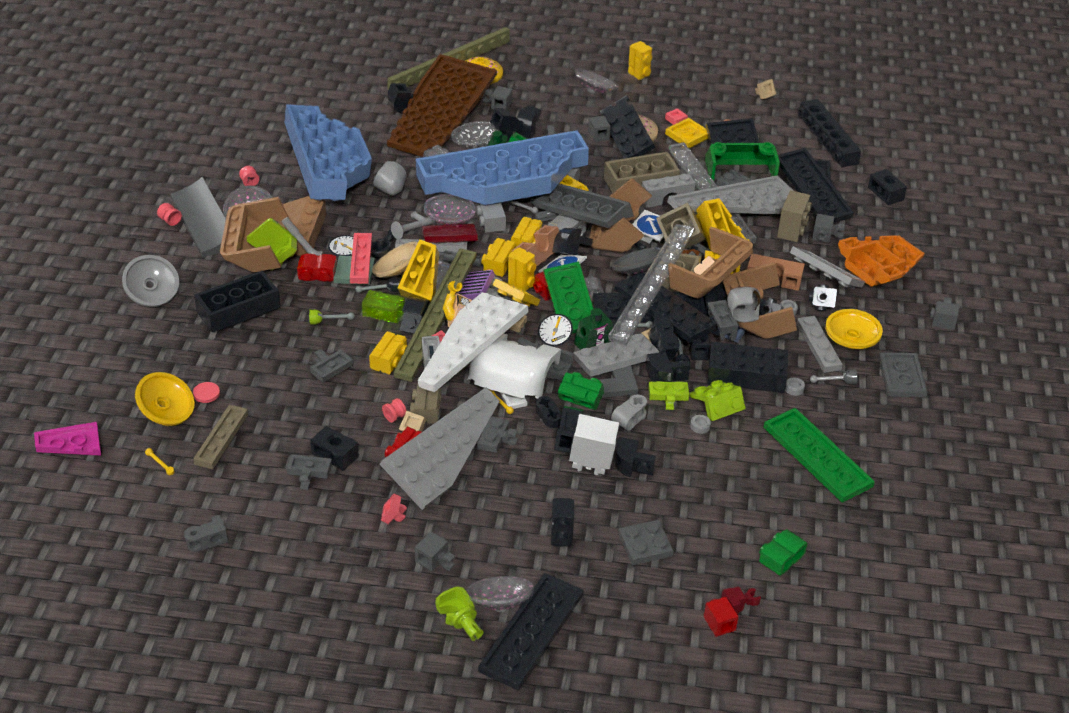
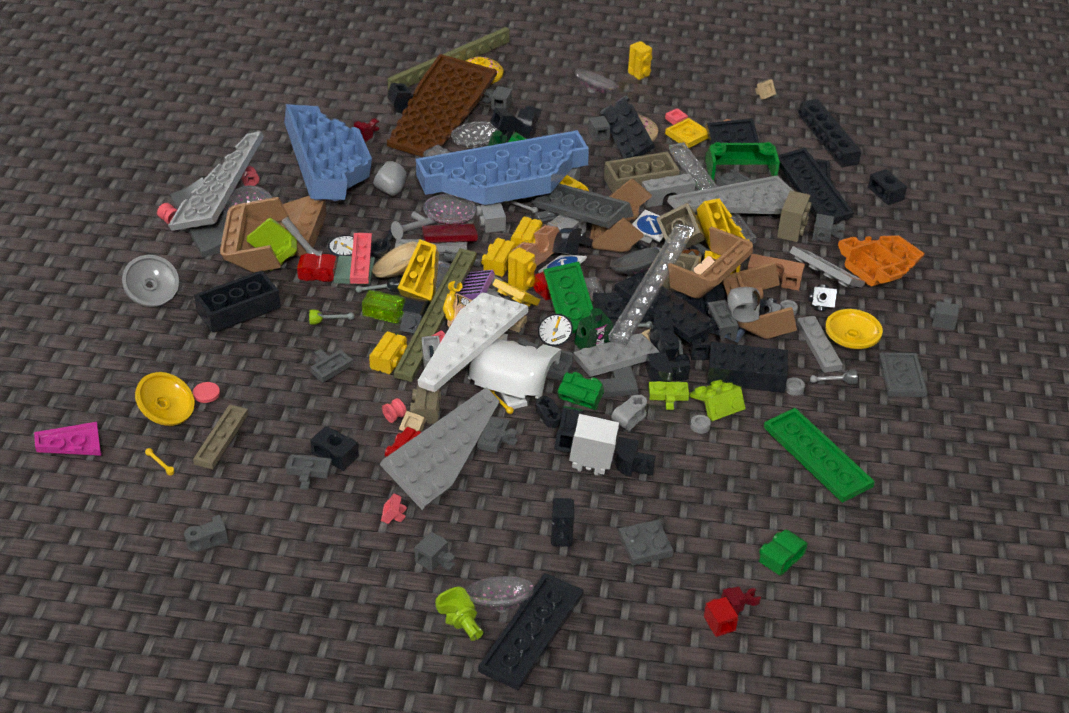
(217, 187): none -> light grey wing
(367, 129): none -> dark red piece

